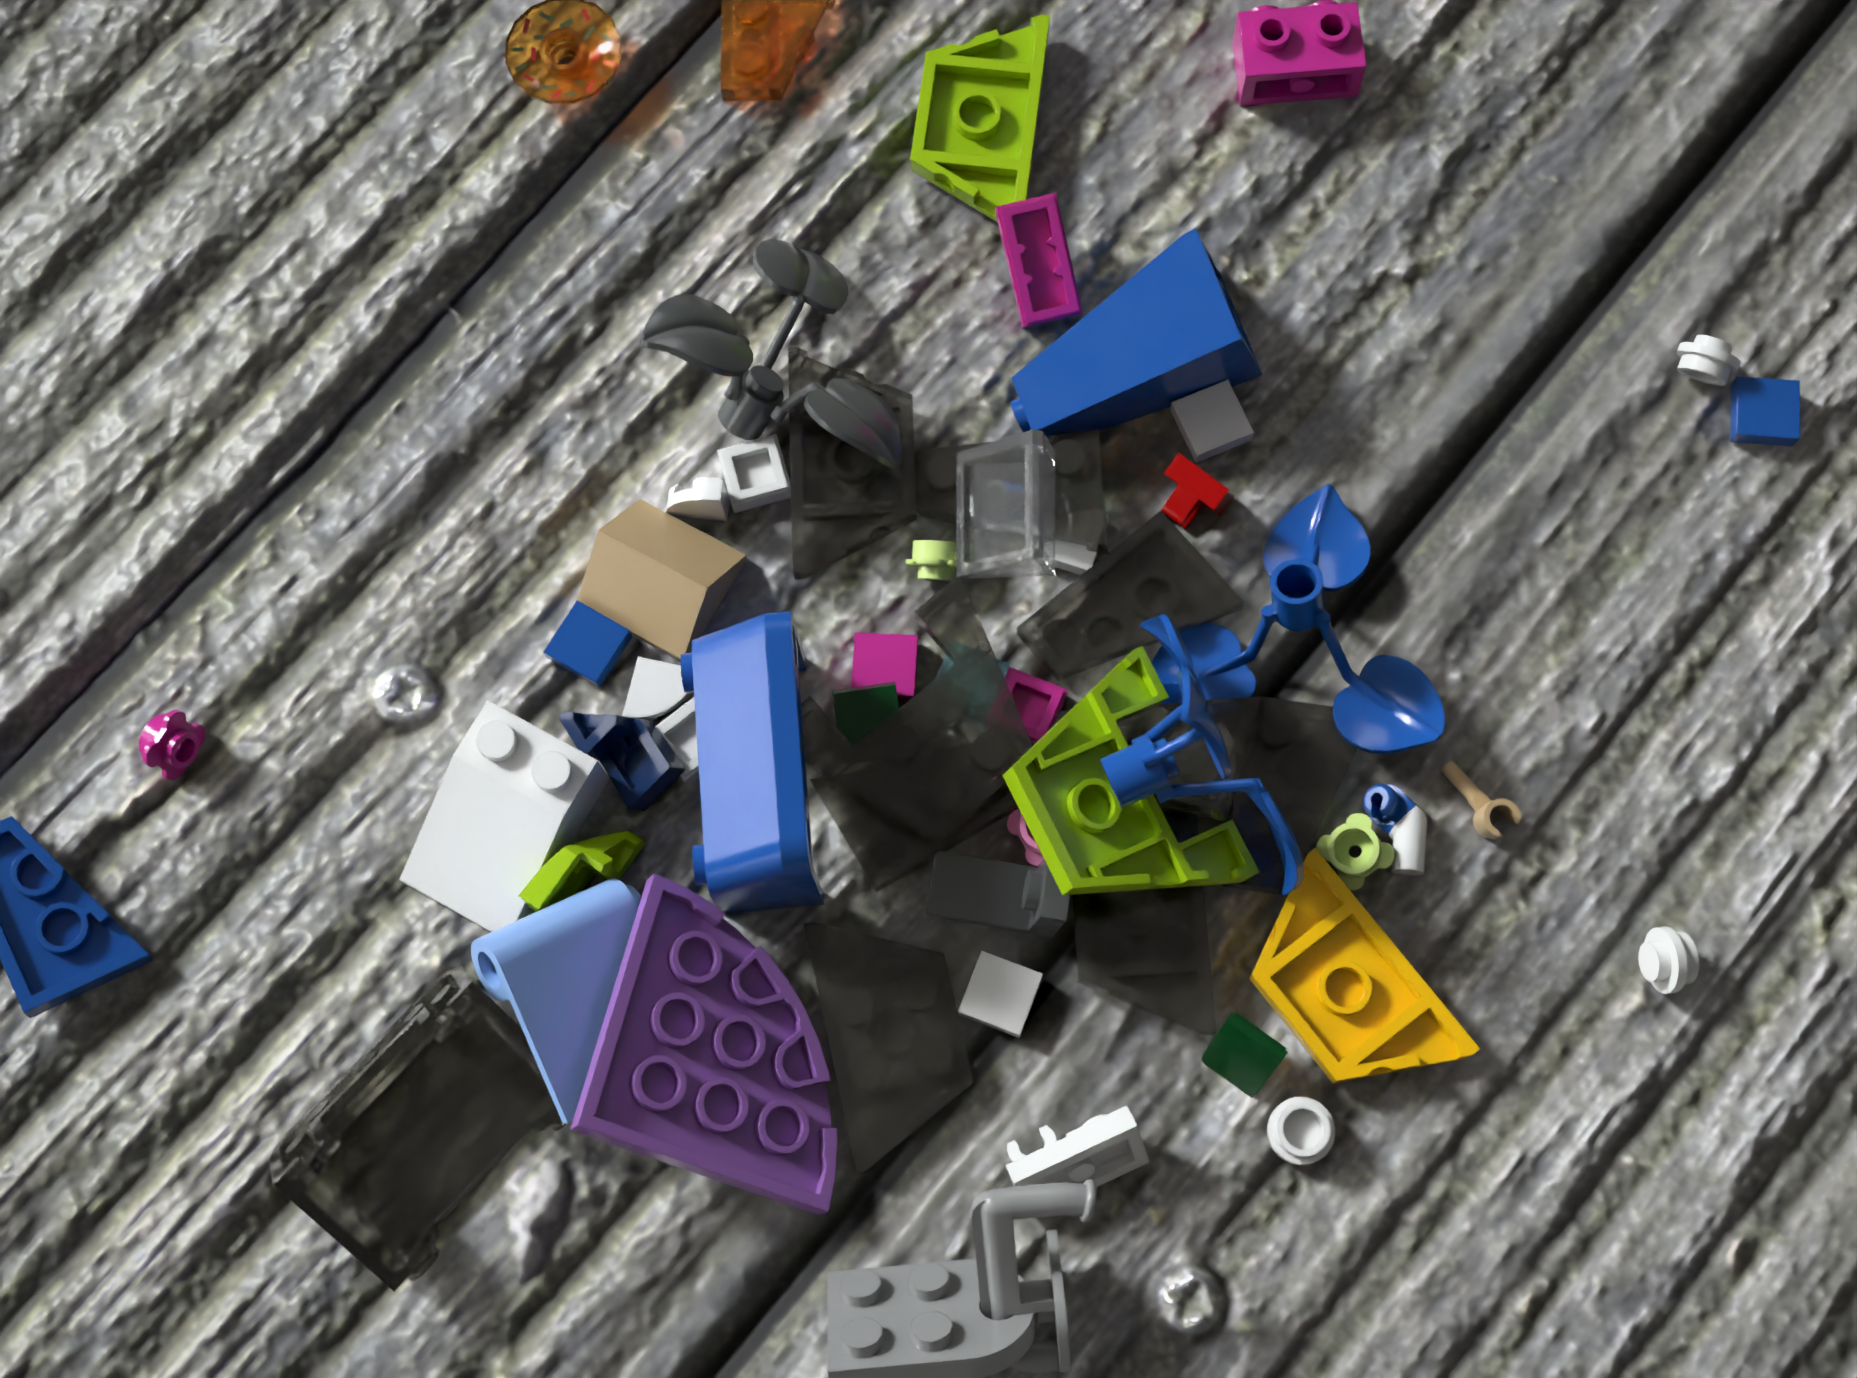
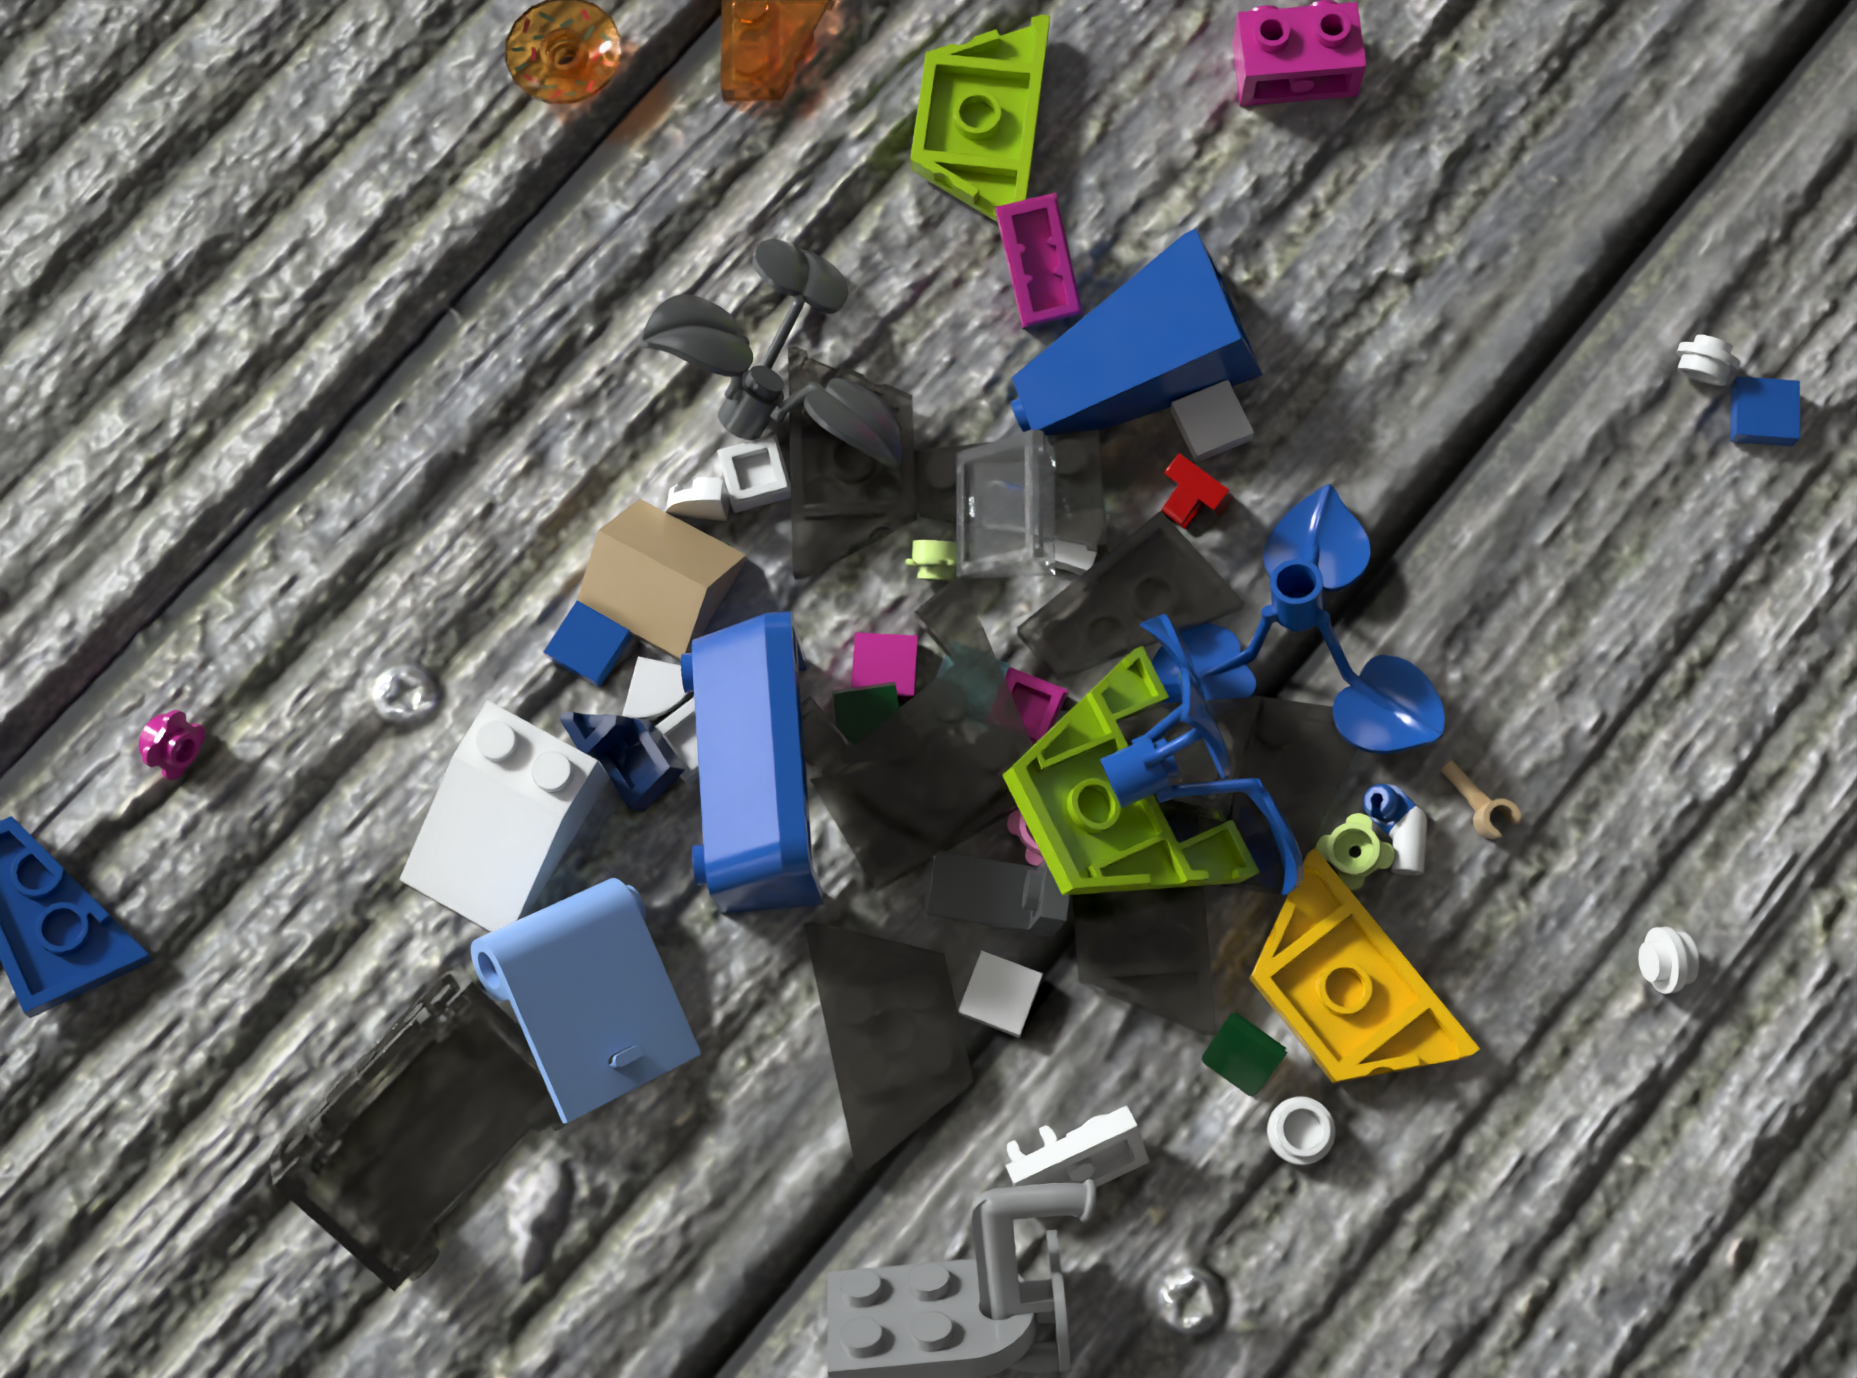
(577, 863): lime slope -> none
(710, 1058): medium lavender plate -> none

